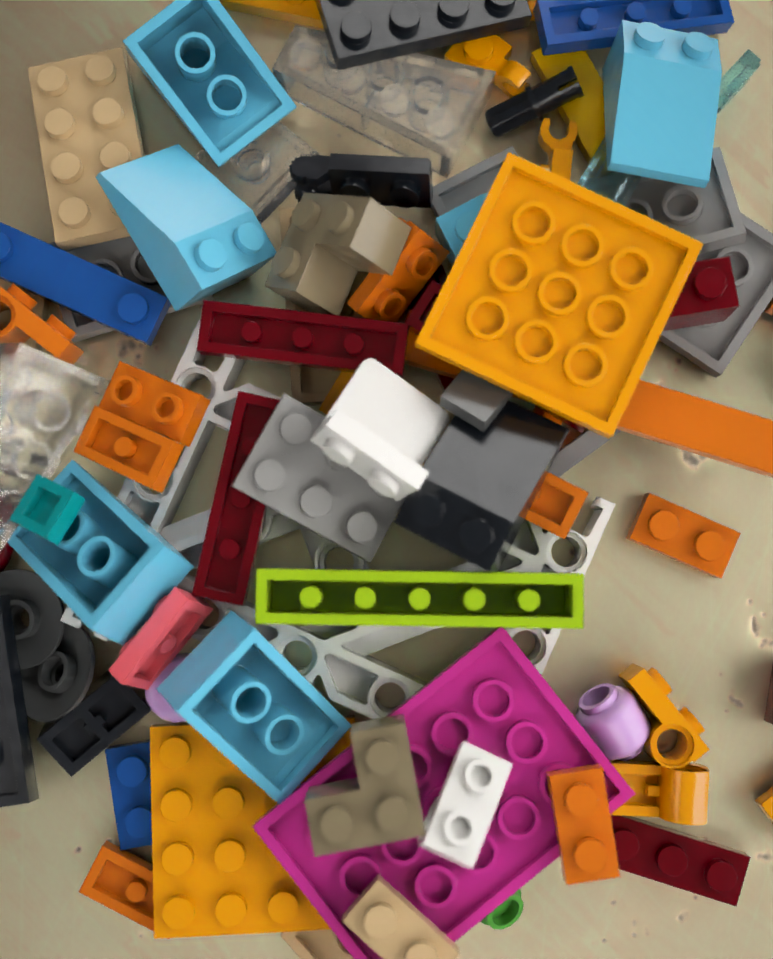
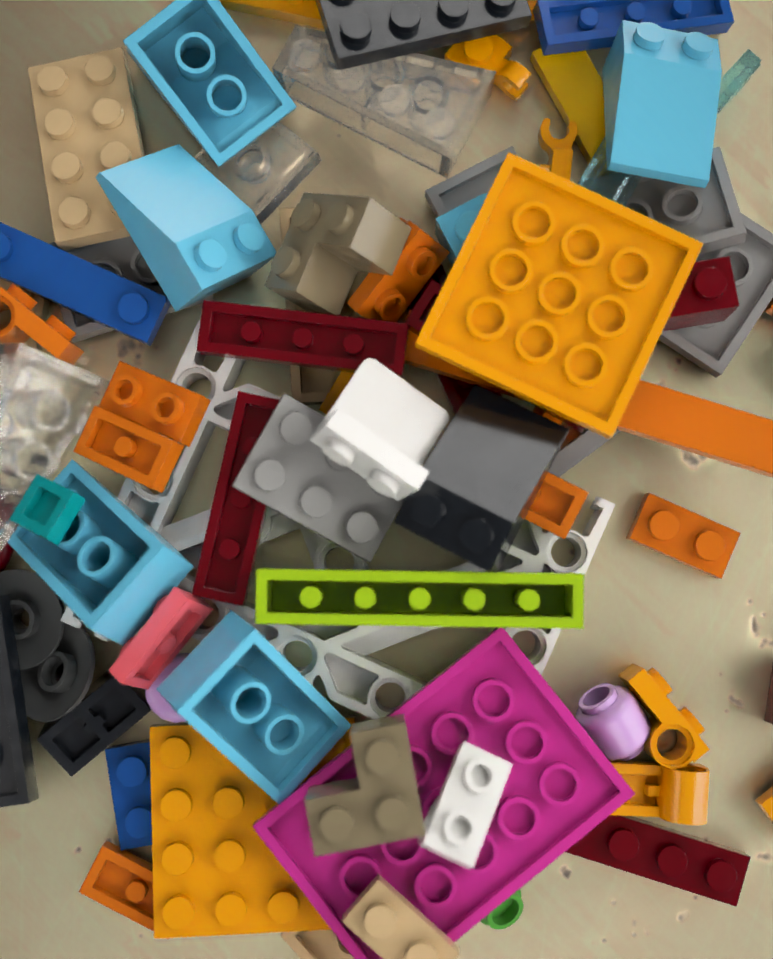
(386, 179): black hinge -> none
(474, 399): dark grey tile -> none
(533, 103): black axle -> none
(583, 824): orange plate -> none

